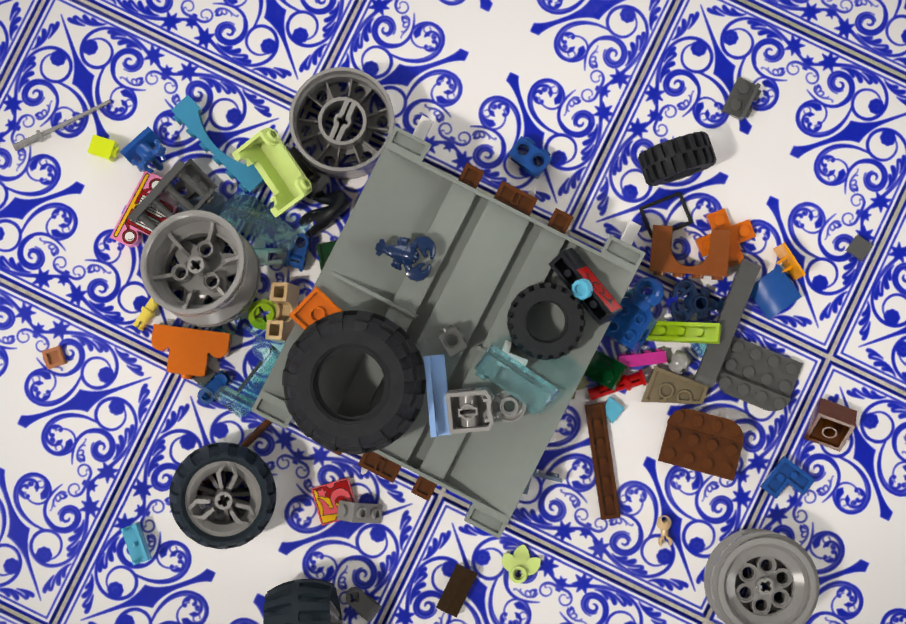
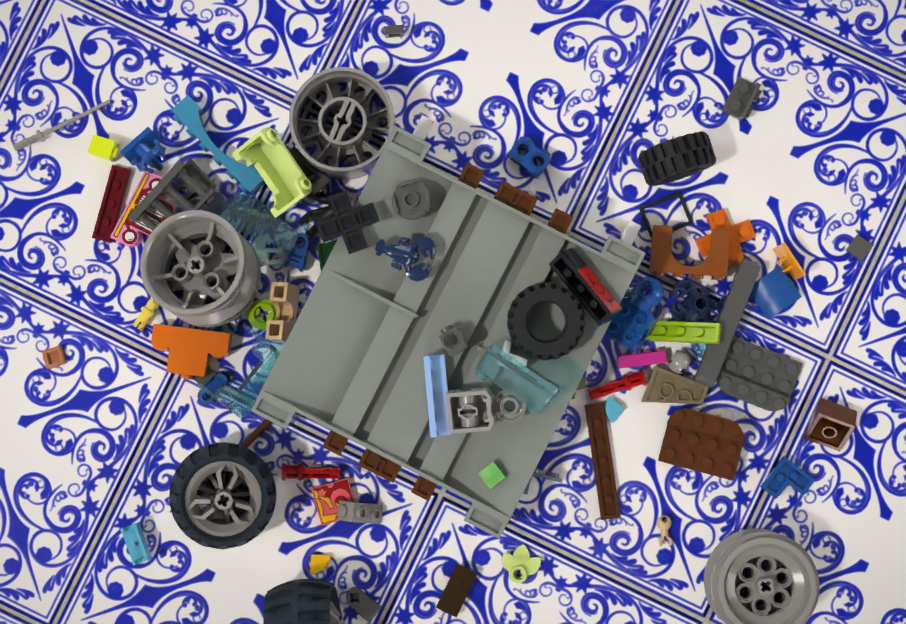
(111, 203): none -> dark red tile
(300, 472): none -> red pin
(313, 308): orange tile -> none
(318, 562): none -> yellow tile
(348, 222): none -> black plate
(393, 31): none -> dark grey tile
(402, 374): black tyre -> none
(411, 200): none -> dark grey tile
(492, 475): none -> bright green tile
(582, 289): medium azure tile -> none
(605, 370): dark green plate -> none

